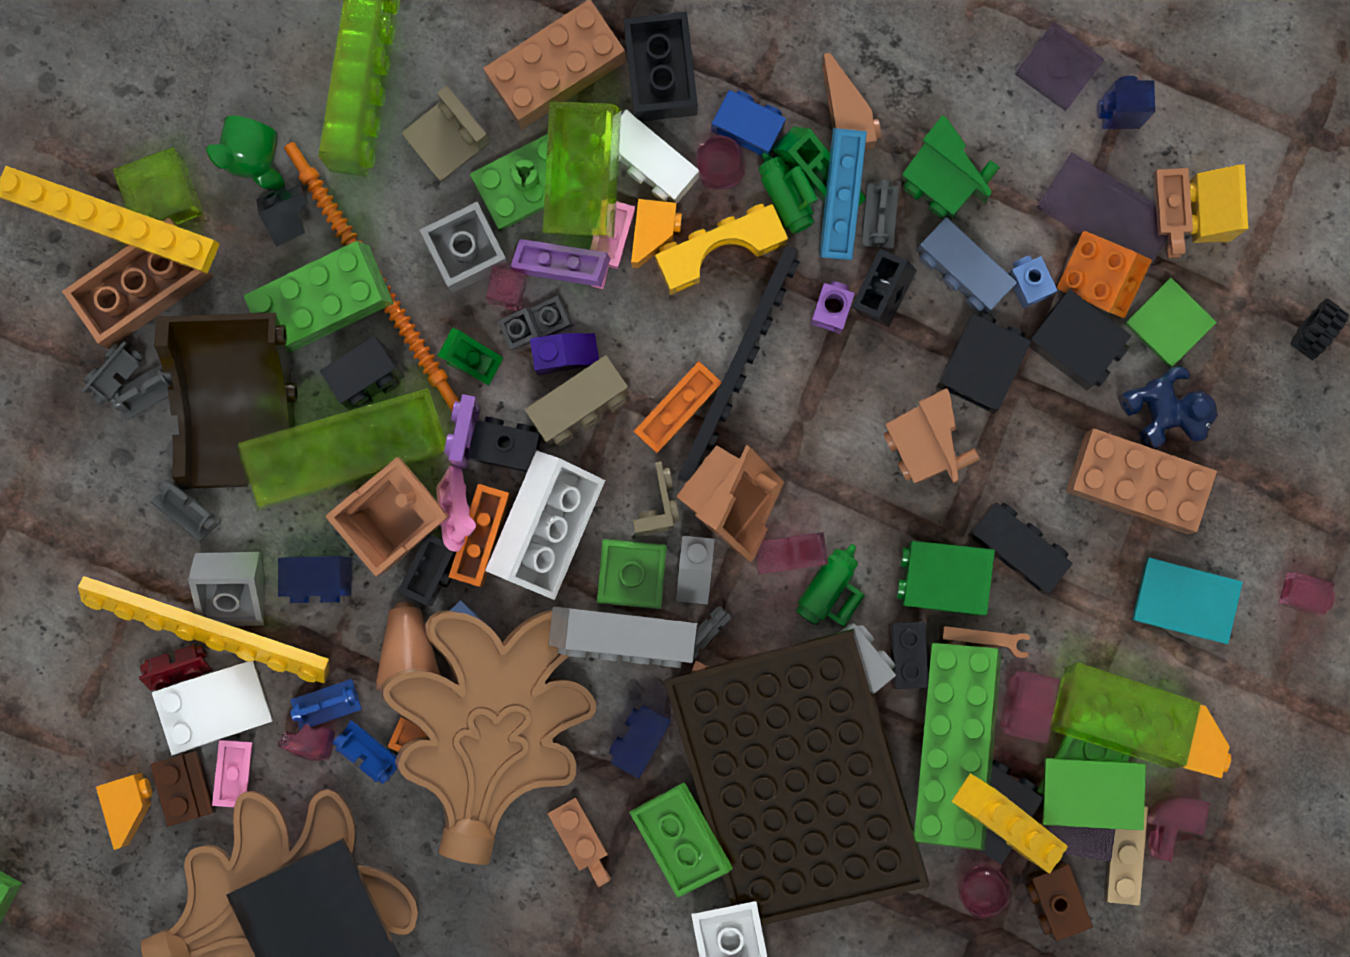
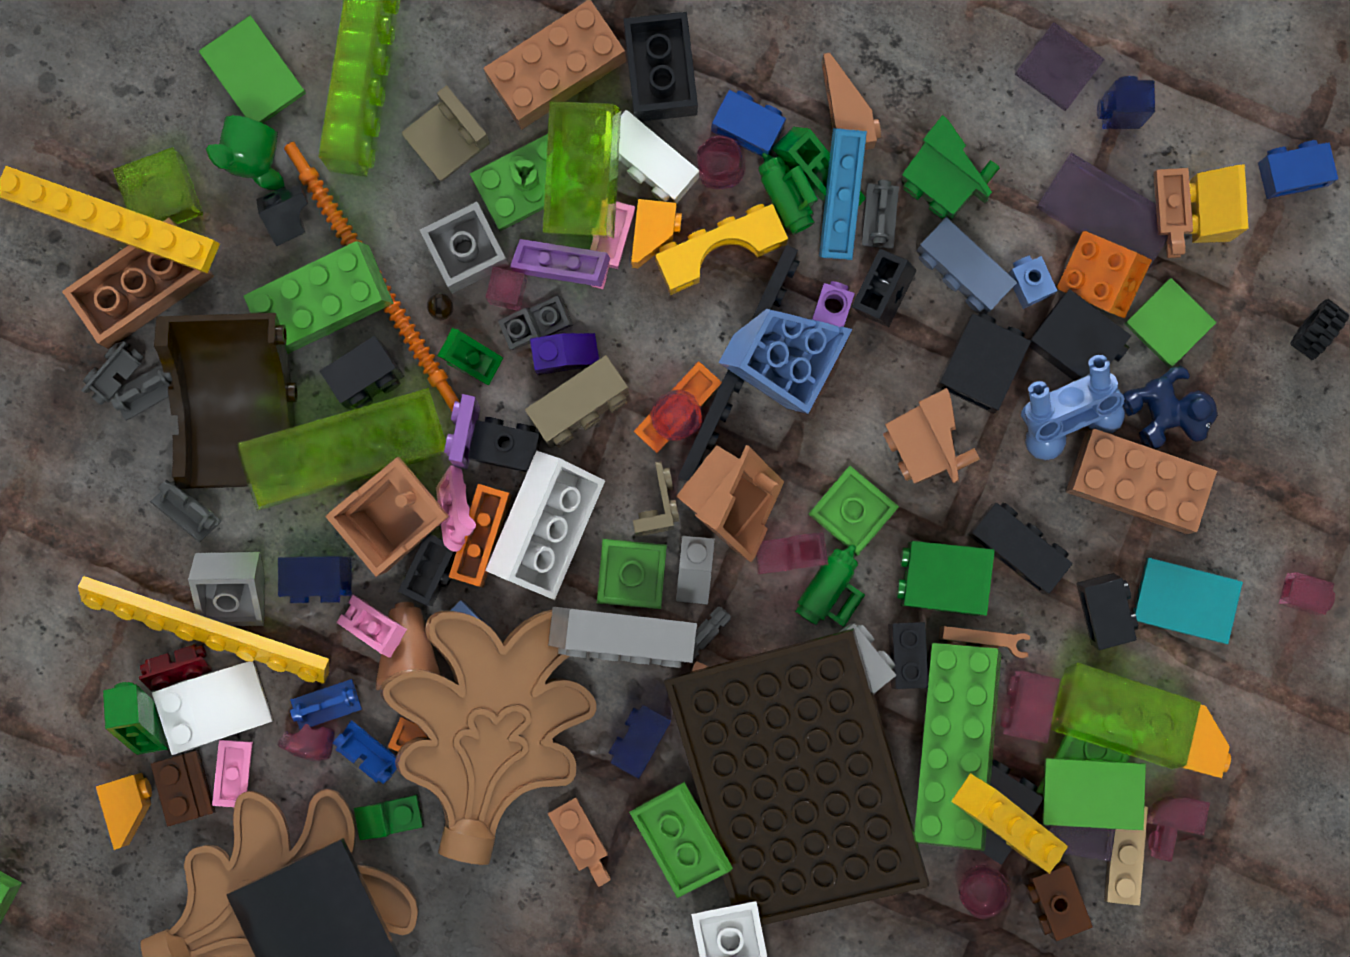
(133, 718): none -> green brick
(252, 71): none -> bright green tile
(372, 626): none -> bright pink plate
(388, 817): none -> green slope
(446, 307): none -> dark brown hinge
(676, 415): none -> clear pink hair
(785, 356): none -> medium blue wedge
(853, 510): none -> bright green tile
(1083, 403): none -> medium blue piece
(1107, 611): none -> black brick
(1297, 169): none -> blue brick

